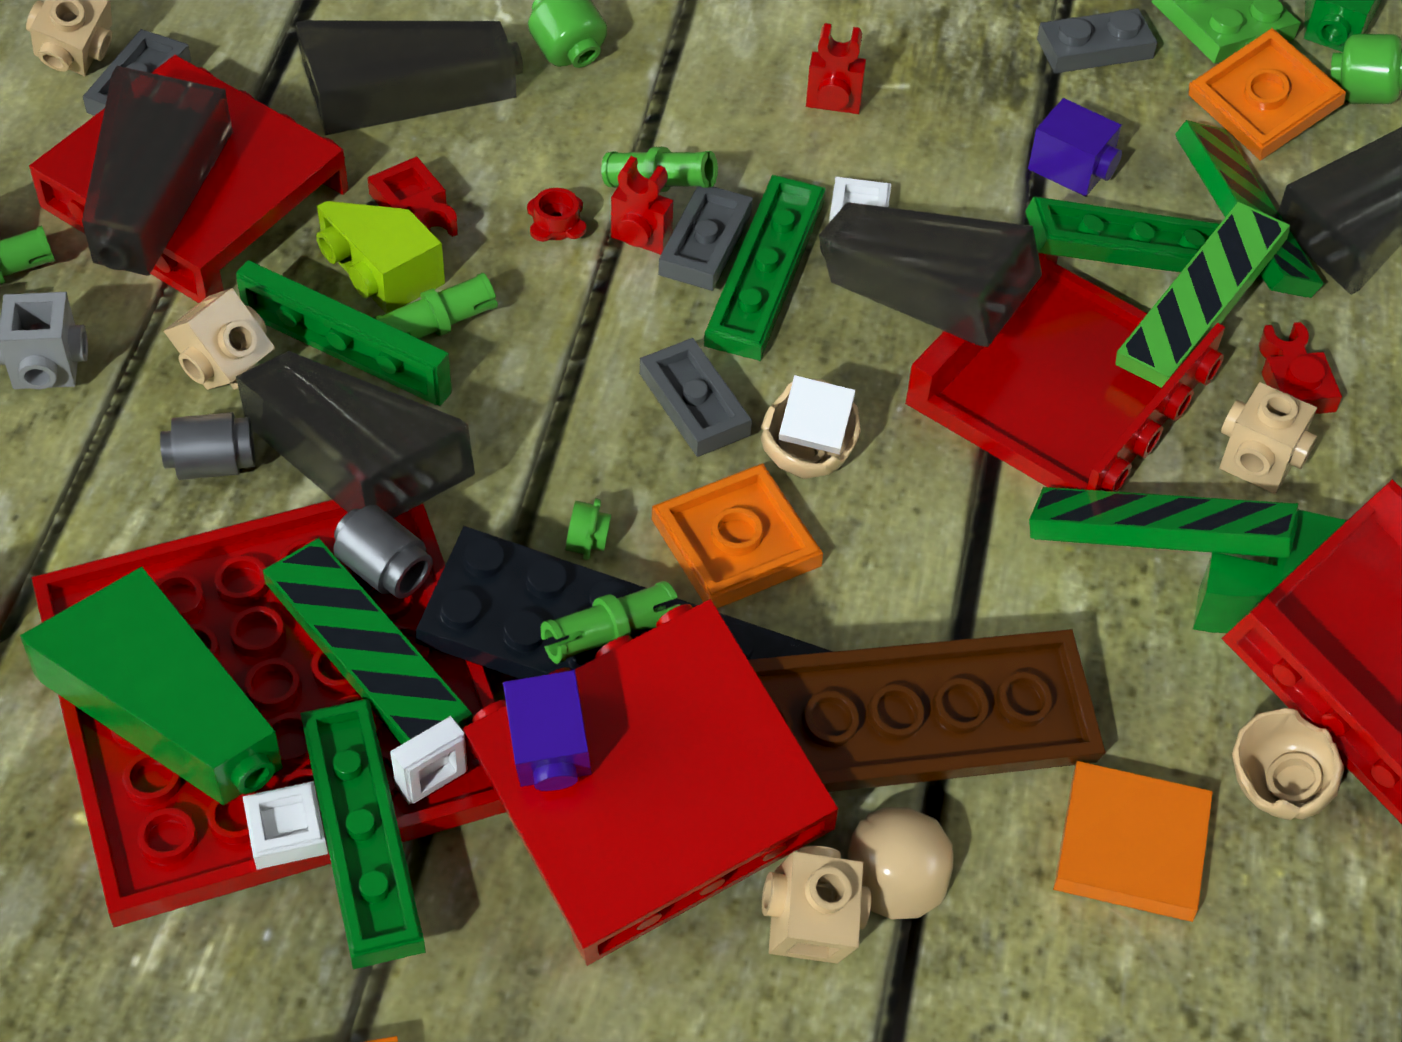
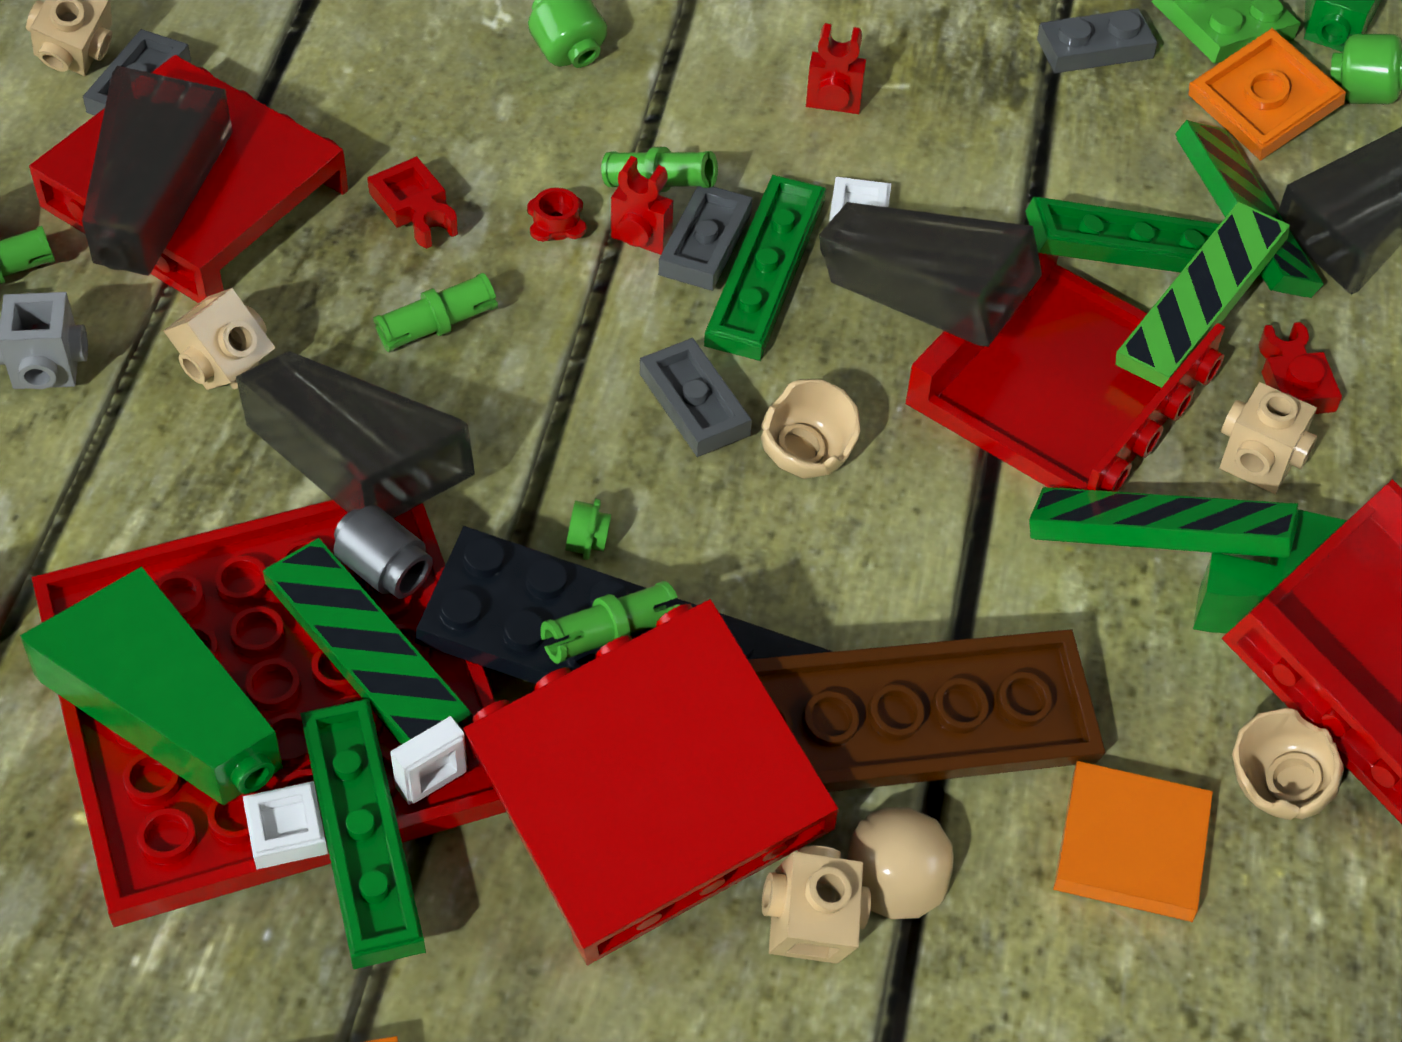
(208, 445): flat silver brick -> none
(346, 333): green tile -> none
(382, 251): lime slope -> none
(403, 69): clear smoke slope -> none
(547, 730): dark purple brick -> none
(736, 536): orange tile -> none
(816, 414): white tile -> none
(1075, 147): dark purple brick -> none

